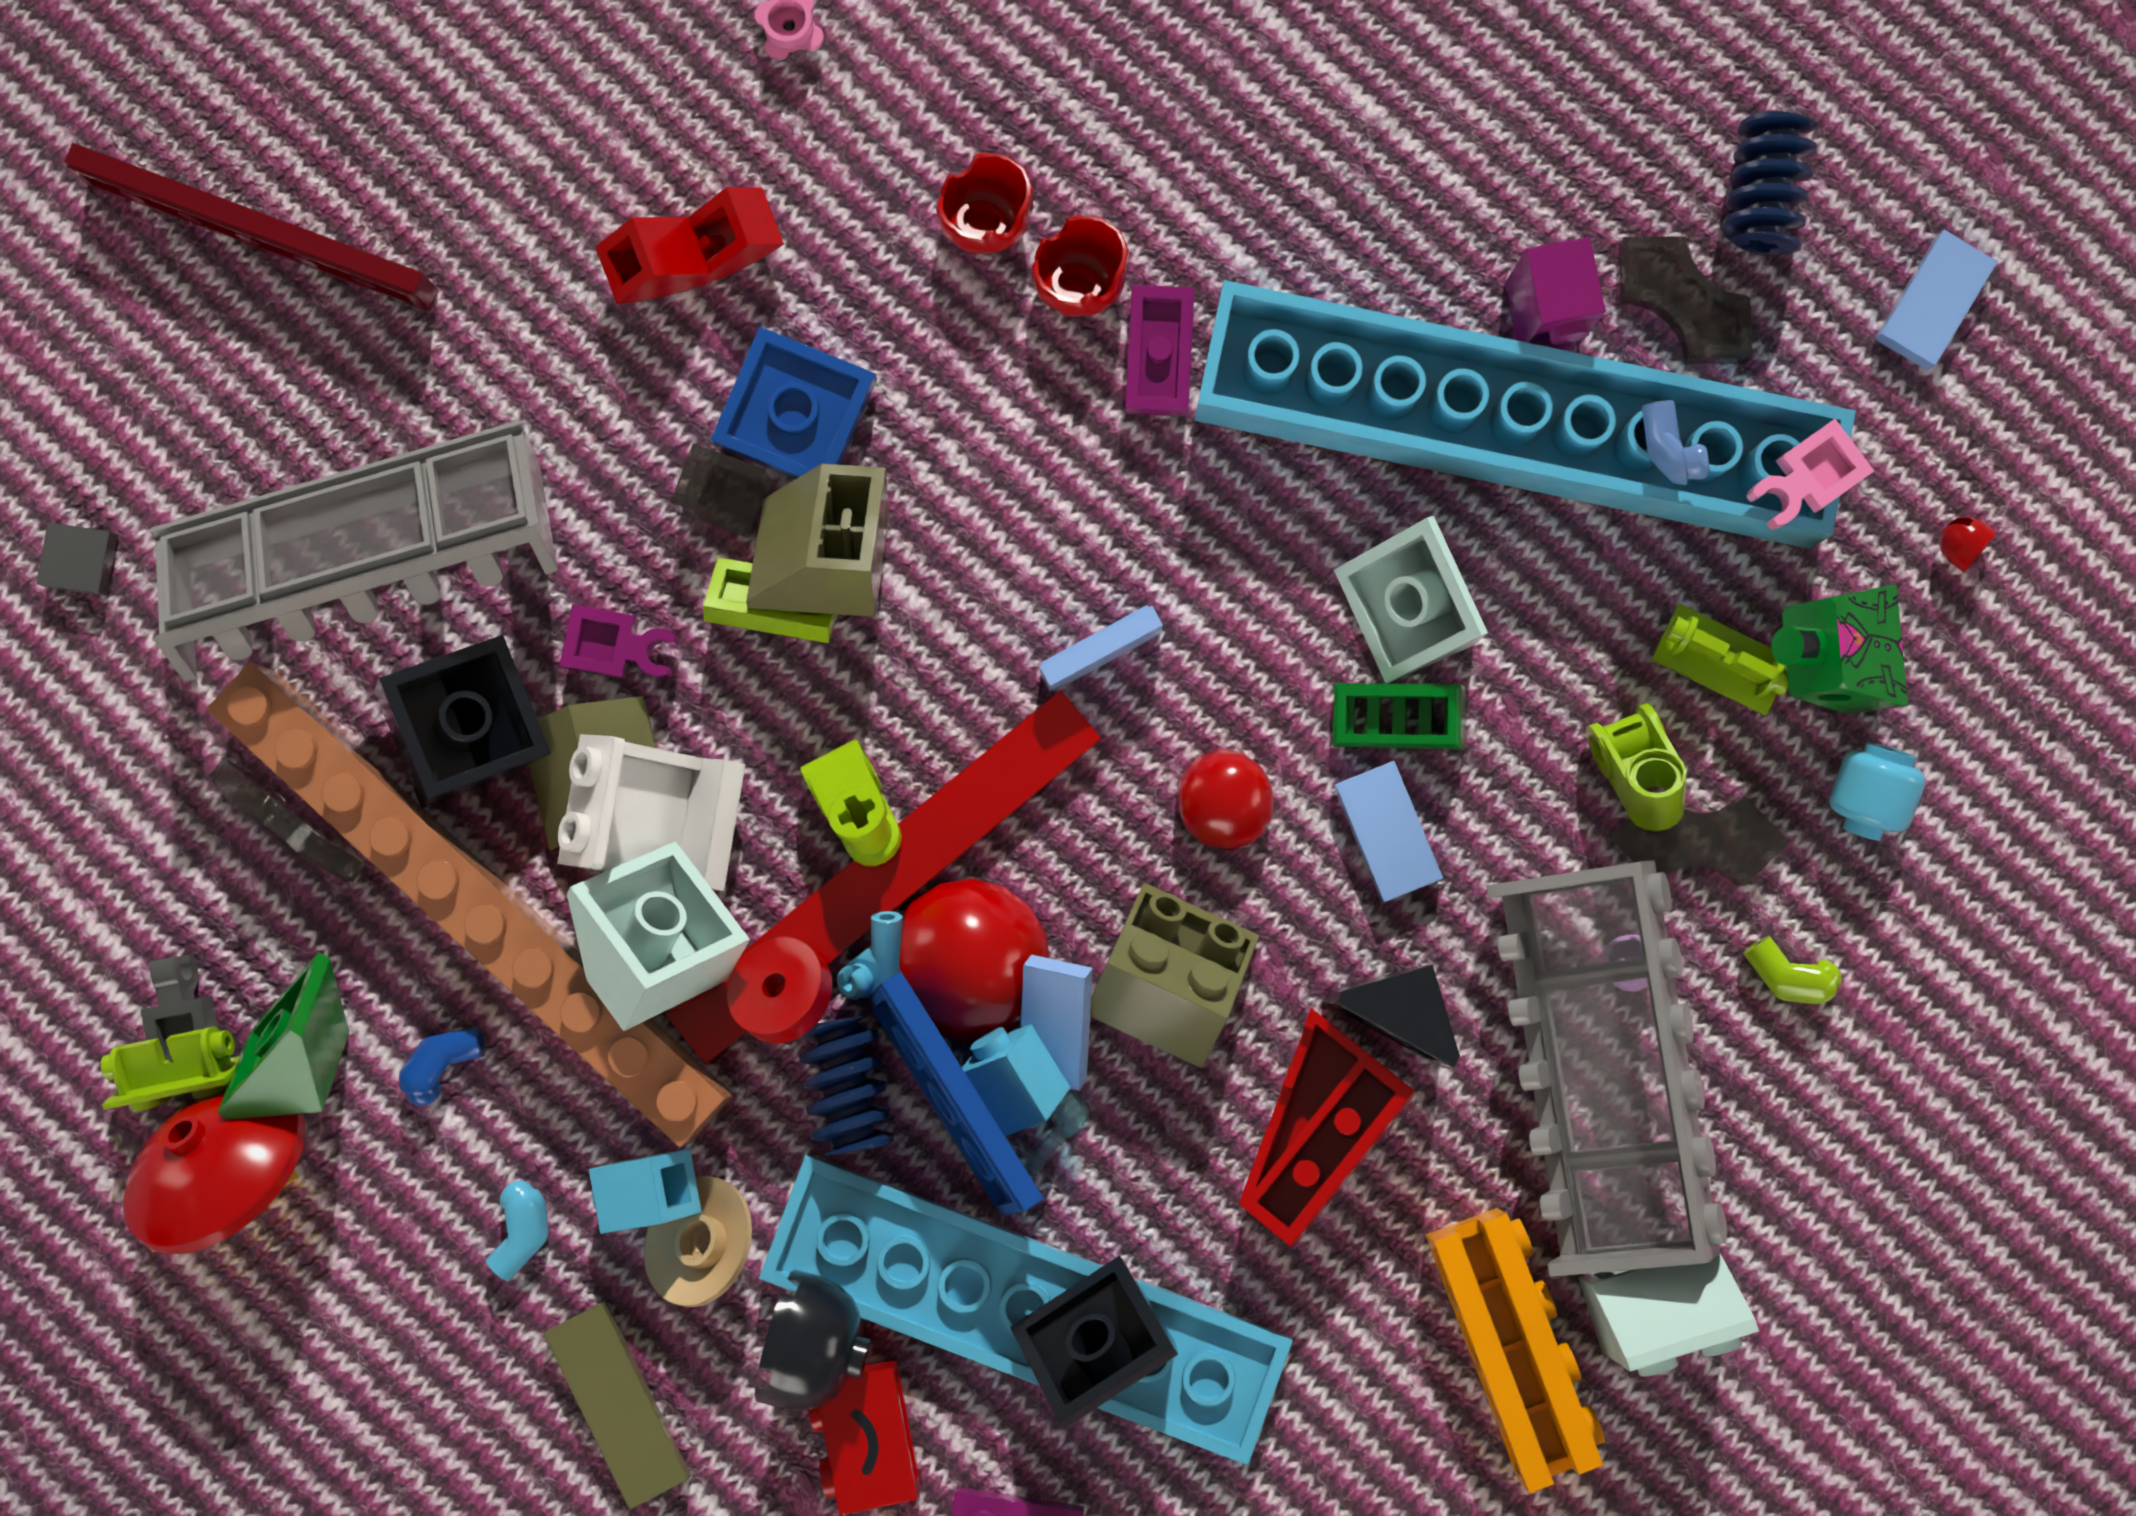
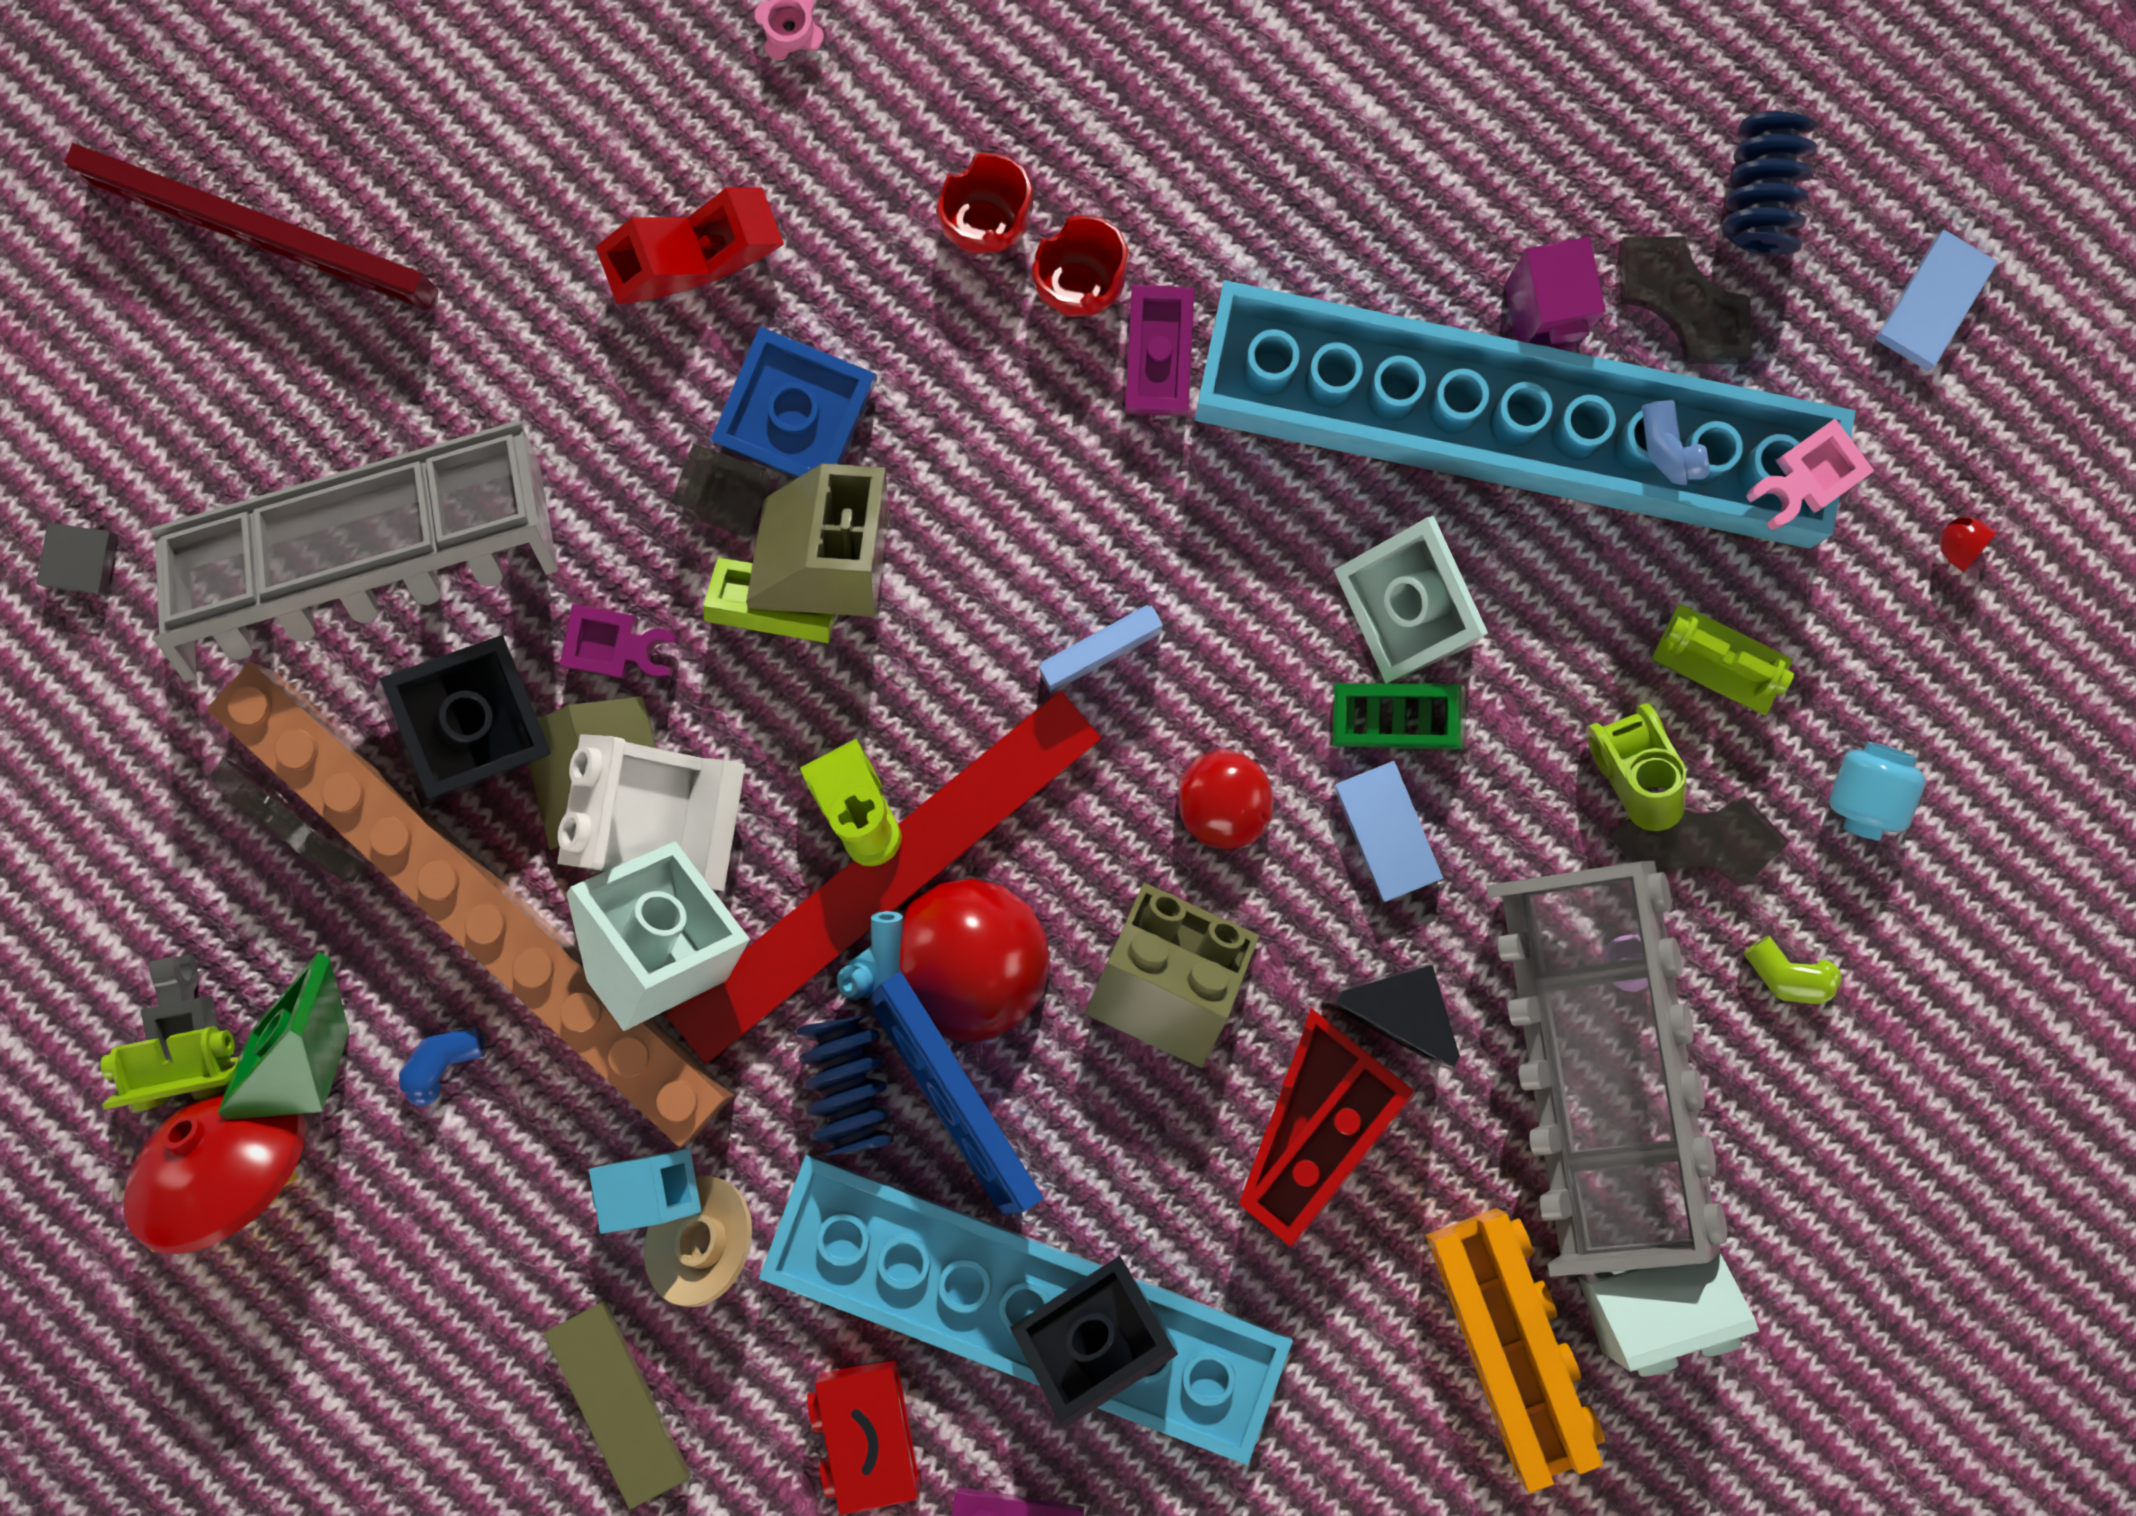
(526, 1229): medium azure arm -> none
(796, 1007): red piece -> none
(811, 1345): black cylinder -> none
(1015, 1078): medium azure brick -> none
(1059, 1007): light blue tile -> none
(1069, 1118): clear light blue hand -> none
(1845, 651): green torso -> none

